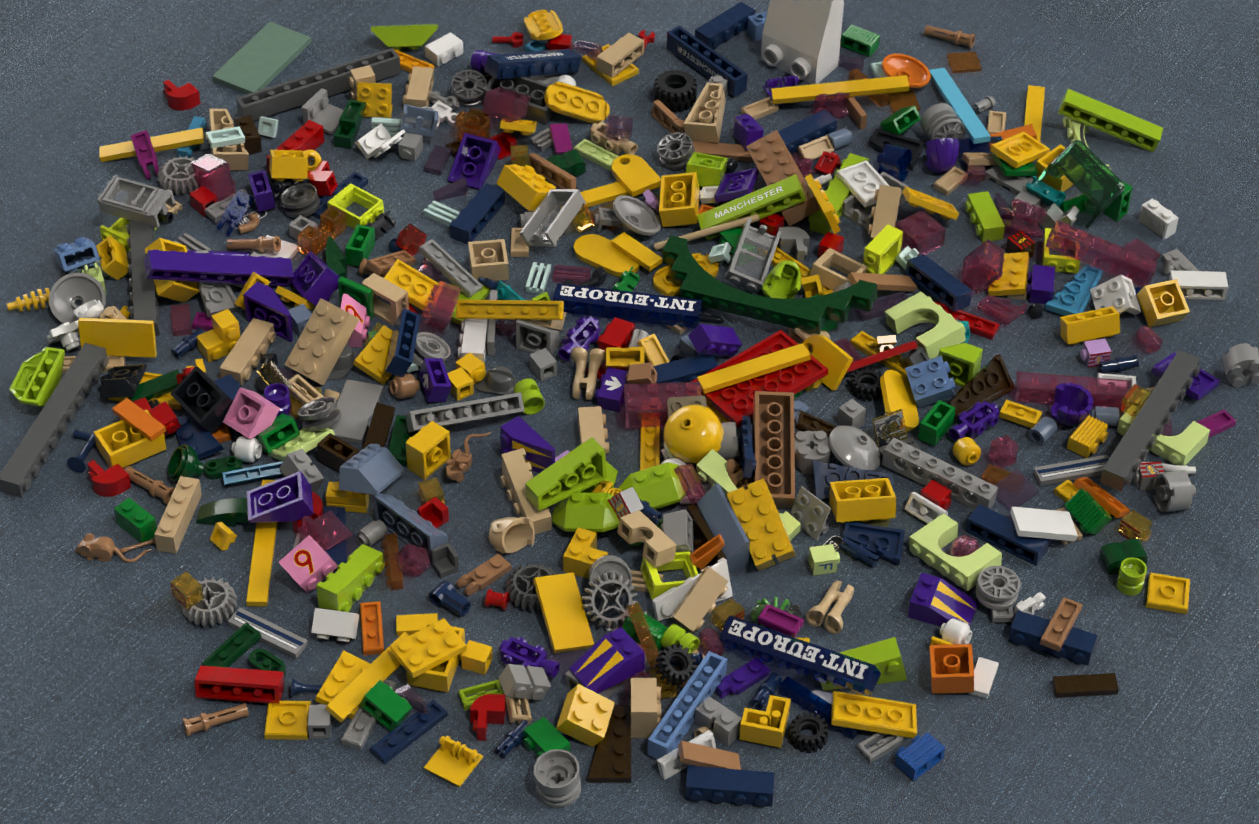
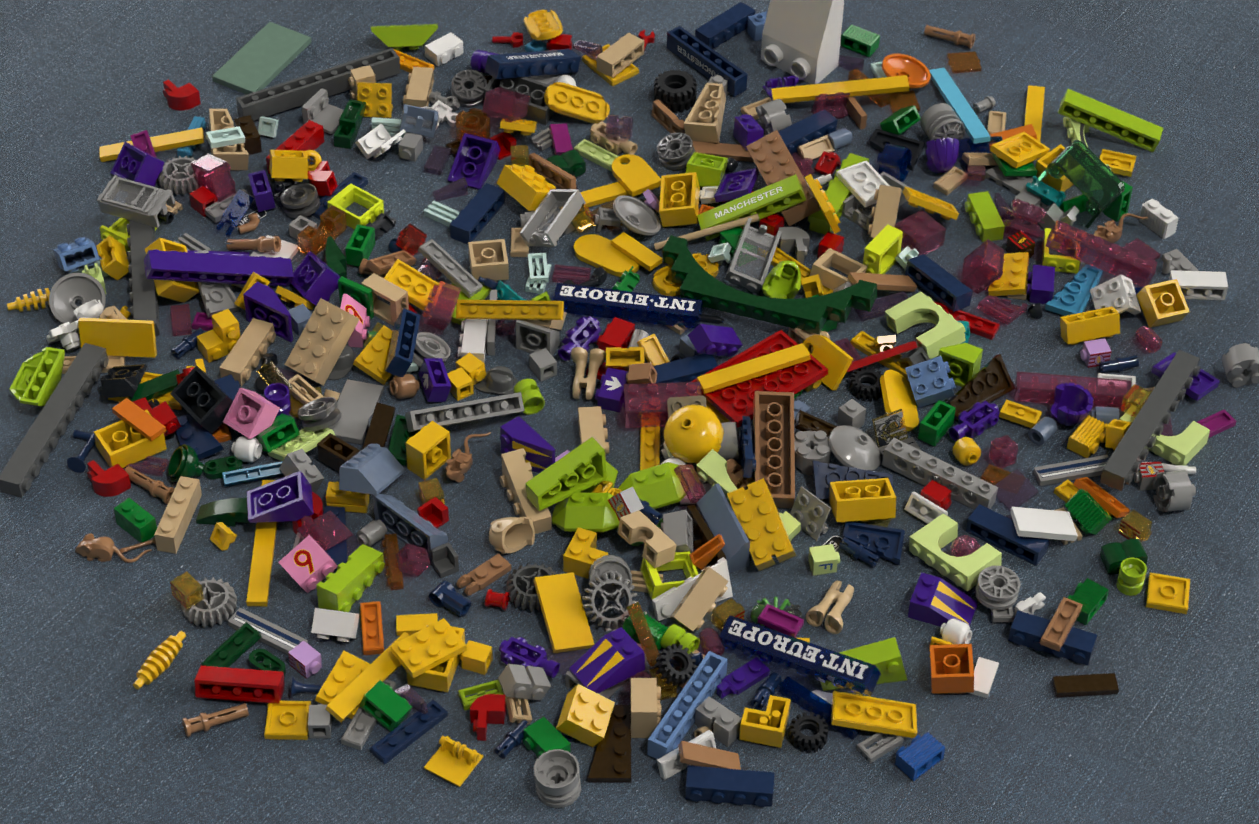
(137, 165): none -> dark purple slope
(150, 469): none -> clear pink tile
(159, 660): none -> yellow piece
(305, 659): none -> lavender brick
(539, 277): none -> light aqua tile
(773, 116): none -> light grey brick
(1091, 596): none -> green brick
(1110, 231): none -> medium nougat animal
(1115, 432): none -> yellow brick
(1119, 162): none -> yellow plate

